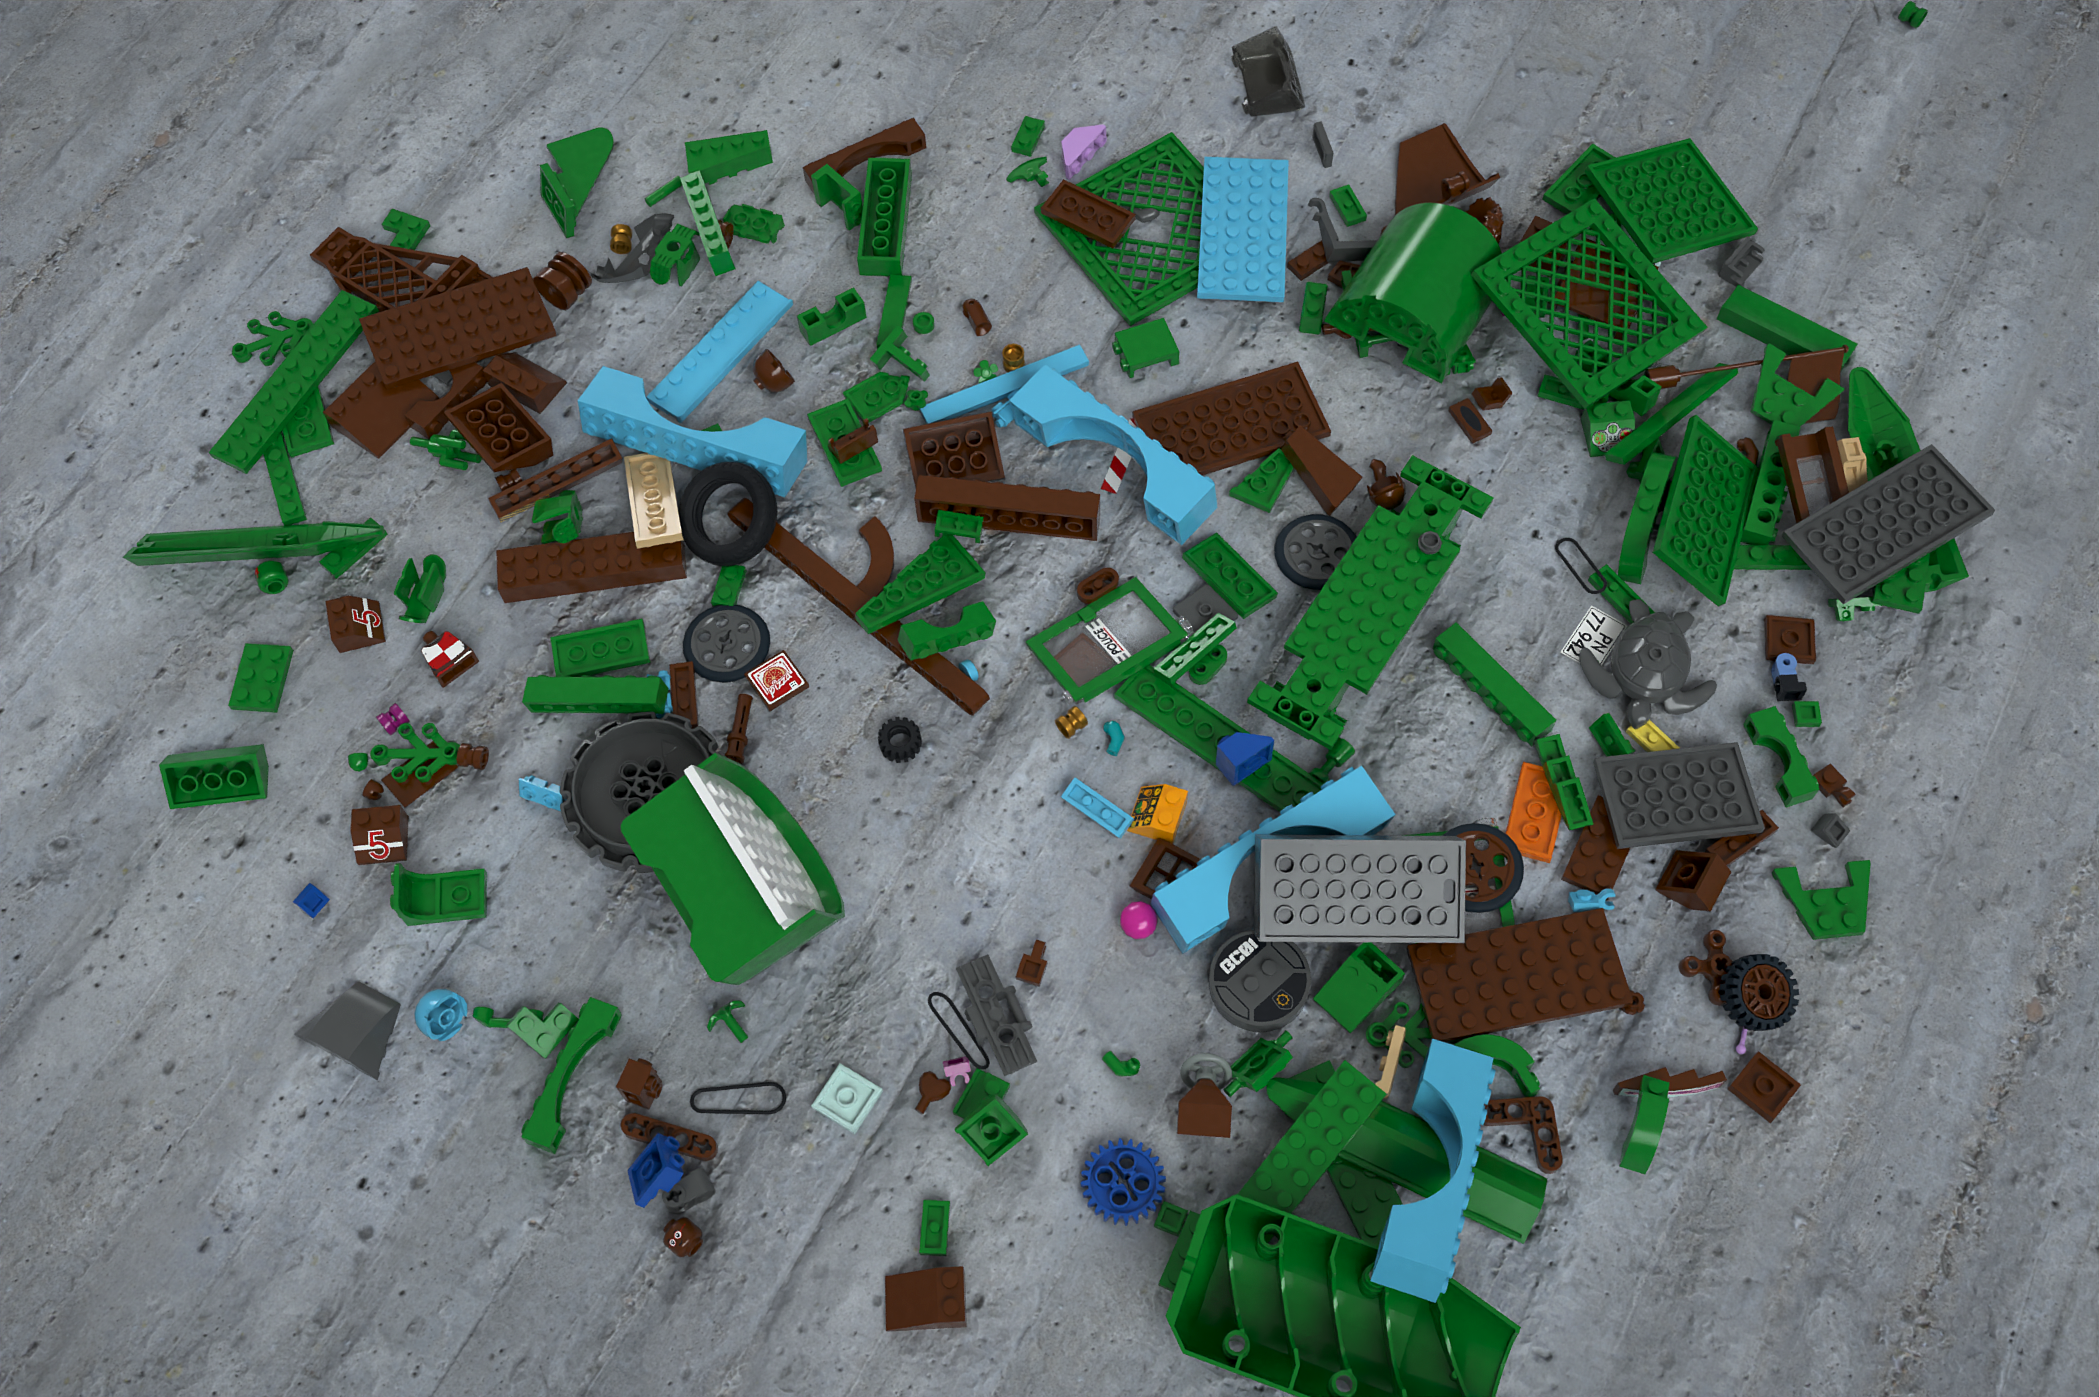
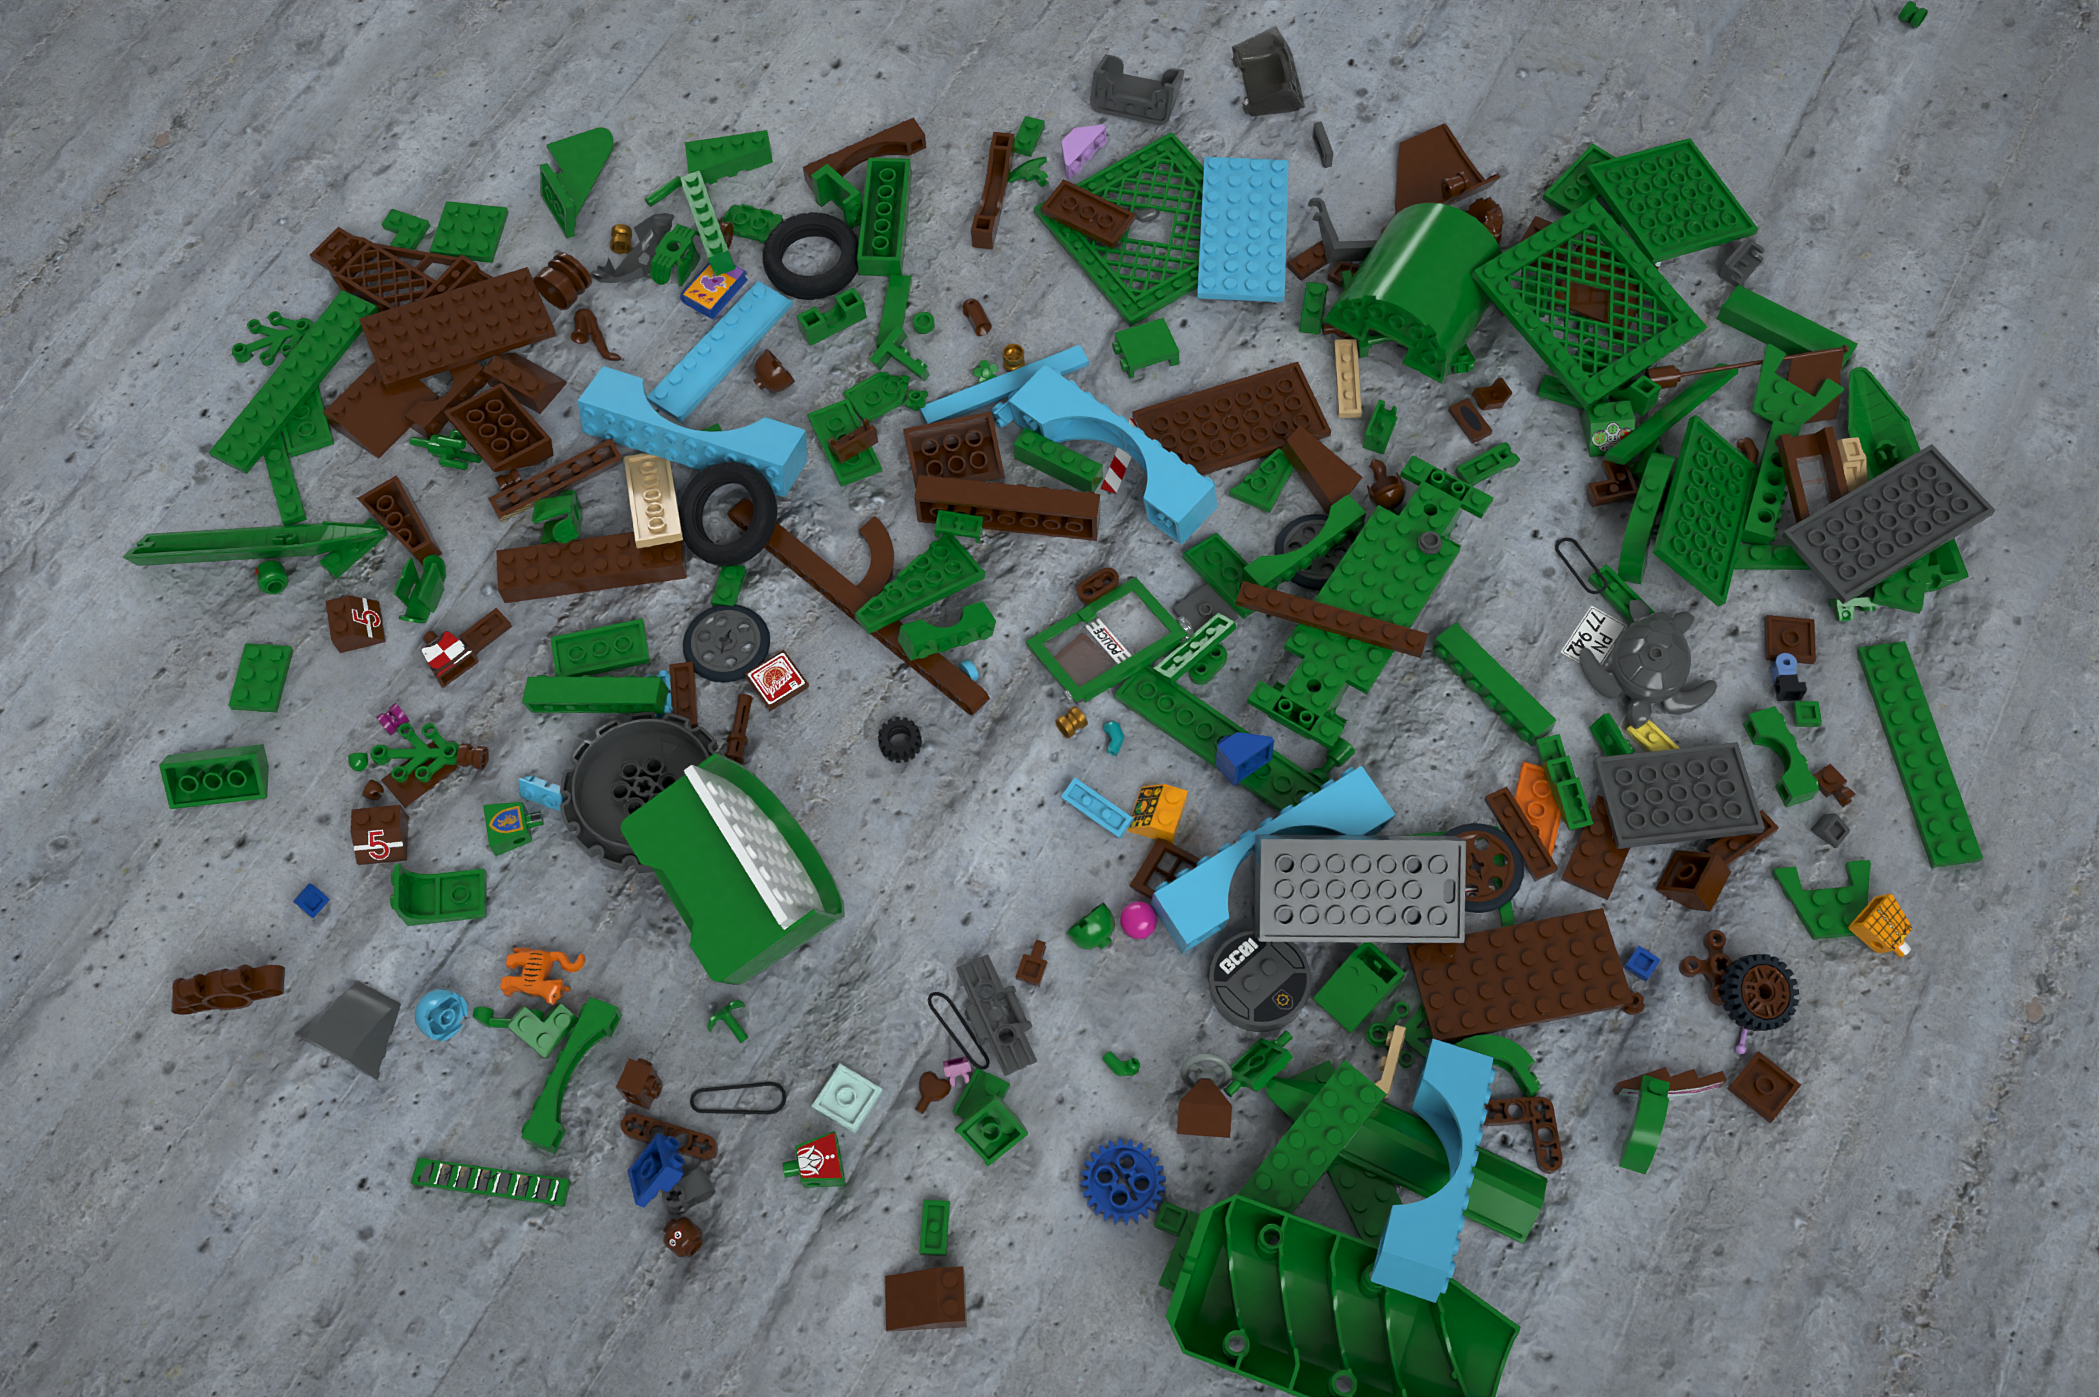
(227, 989): none -> reddish brown piece
(399, 514): none -> reddish brown wedge
(469, 231): none -> green plate
(485, 631): none -> reddish brown plate
(491, 1182): none -> tile
(509, 825): none -> green torso
(535, 973): none -> orange animal
(586, 323): none -> reddish brown piece
(710, 292): none -> piece
(807, 226): none -> black tyre
(817, 1162): none -> torso
(988, 214): none -> reddish brown arch
(1058, 461): none -> green brick
(1093, 929): none -> green cylinder
(1133, 95): none -> dark grey windscreen
(1270, 571): none -> green arch
(1331, 619): none -> reddish brown plate
(1347, 379): none -> tan plate
(1348, 205): green plate -> none
(1380, 428): none -> green hinge
(1487, 464): none -> green plate
(1519, 829): none -> reddish brown plate
(1586, 900): medium azure plate -> none
(1617, 488): none -> reddish brown brick
(1642, 963): none -> blue plate
(1883, 926): none -> light orange torso
(1919, 755): none -> green plate

